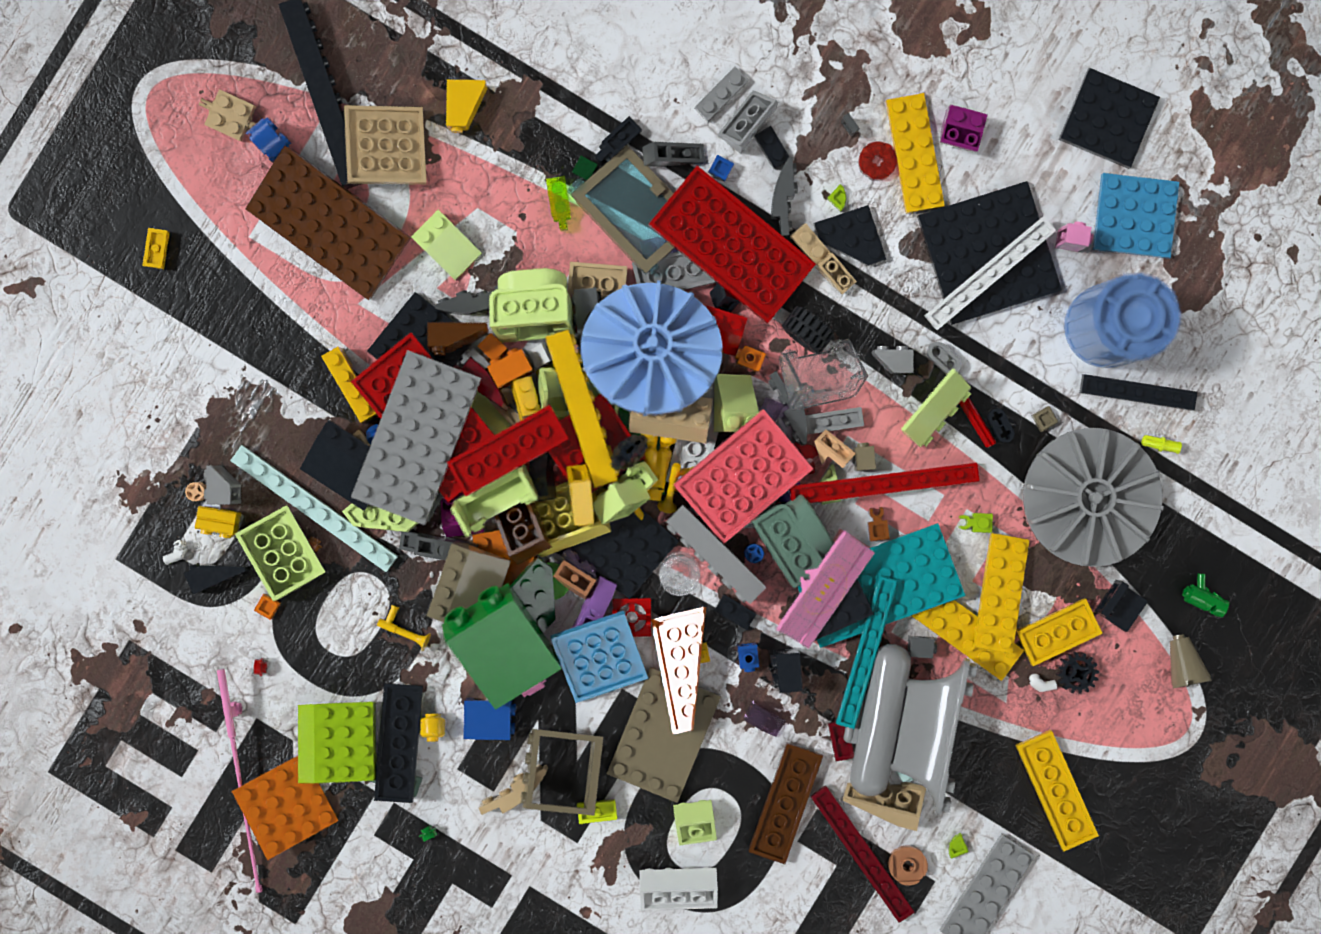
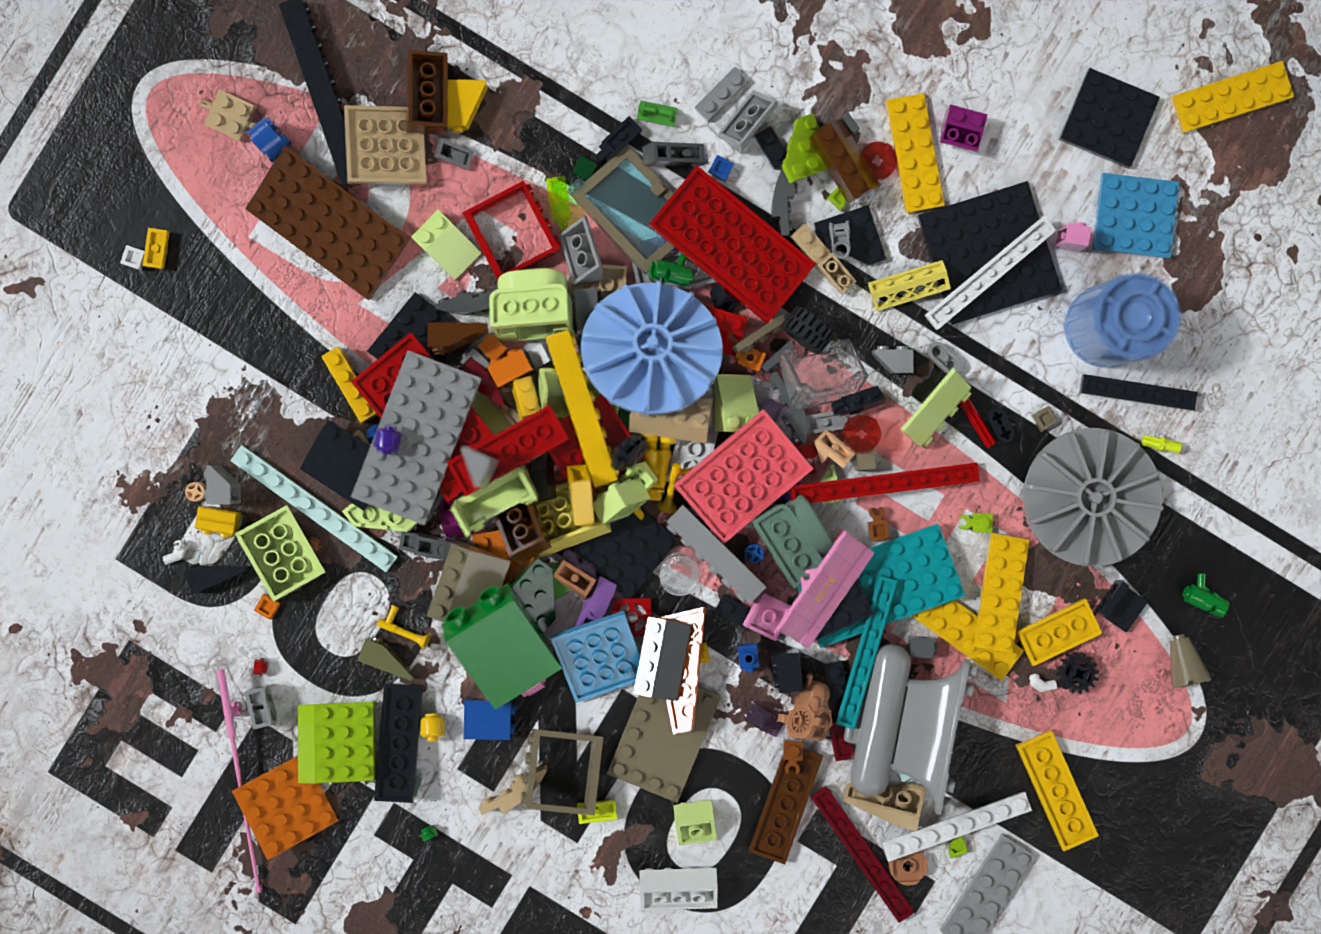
(133, 257): none -> white plate
(261, 706): none -> light grey brick
(384, 658): none -> olive slope
(387, 440): none -> dark purple head
(426, 92): none -> reddish brown brick
(453, 154): none -> dark grey slope
(480, 466): none -> light grey slope
(494, 201): none -> red window
(581, 252): none -> light grey slope
(657, 113): none -> bright green hinge
(662, 659): none -> dark grey slope
(671, 272): none -> green piece
(760, 335): none -> dark tan plate
(766, 615): none -> bright pink plate
(772, 363): none -> dark grey plate
(792, 752): none -> dark orange plate
(801, 155): none -> lime plate
(811, 712): none -> nougat helmet
(835, 679): none -> black plate
(840, 237): none -> light grey piece
(844, 160): none -> reddish brown slope
(853, 441): none -> clear red plate
(858, 401): none -> black hinge
(908, 282): none -> light yellow fence
(956, 826): none -> white plate
(1232, 97): none -> yellow plate

